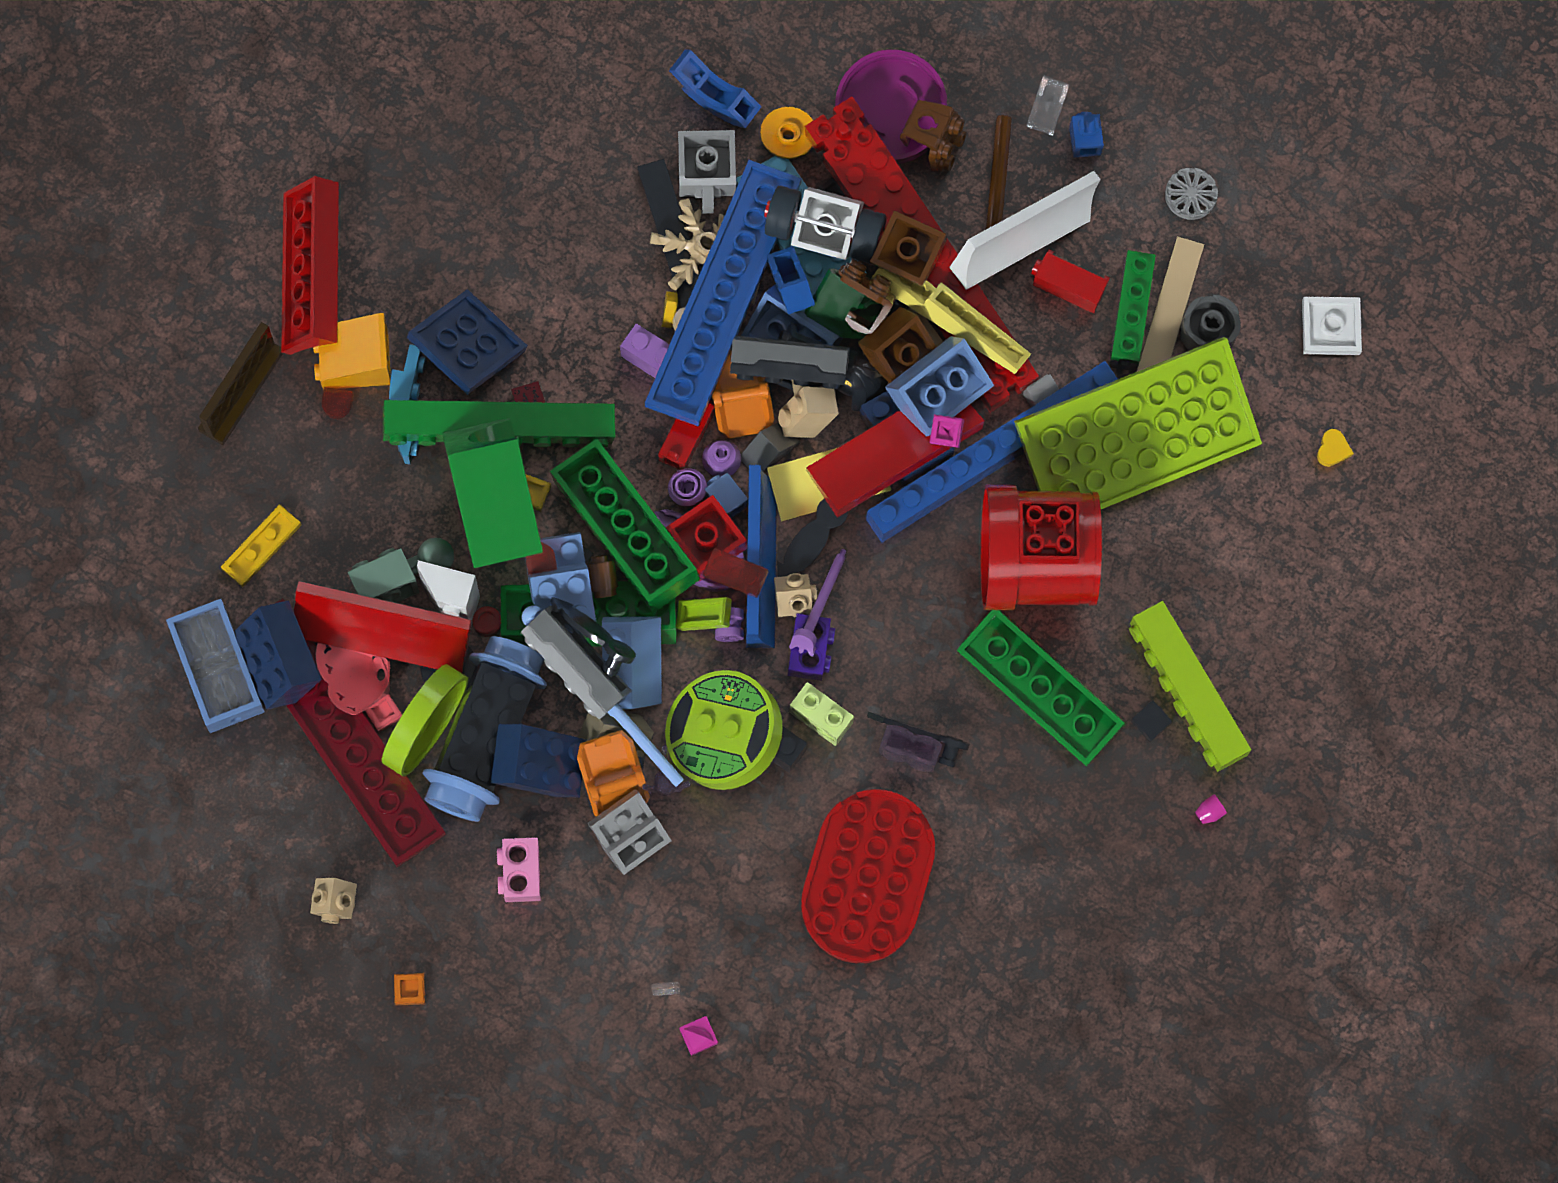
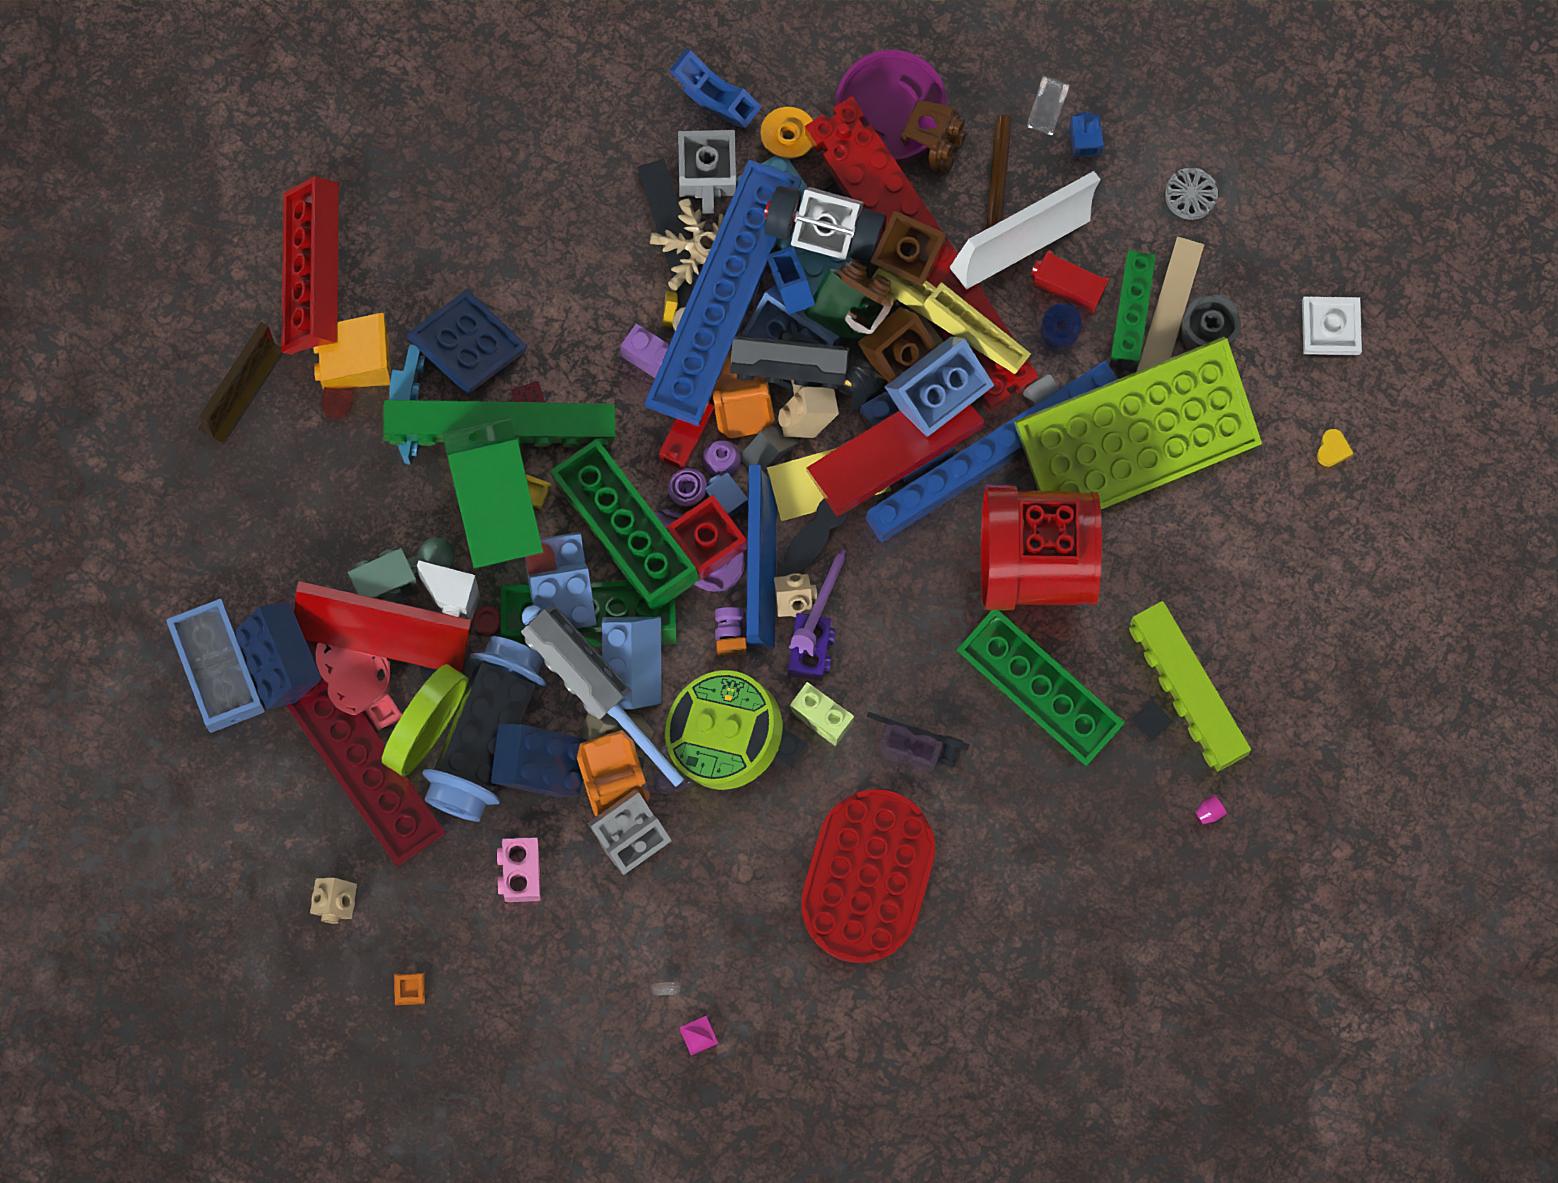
(261, 545): yellow tile -> none
(602, 576): reddish brown brick -> none
(617, 650): black brick -> none
(703, 613): lime tile -> none
(731, 647): none -> orange tile
(735, 573): clear red plate -> none
(946, 431): dark pink tile -> none
(1056, 315): none -> clear blue wheel

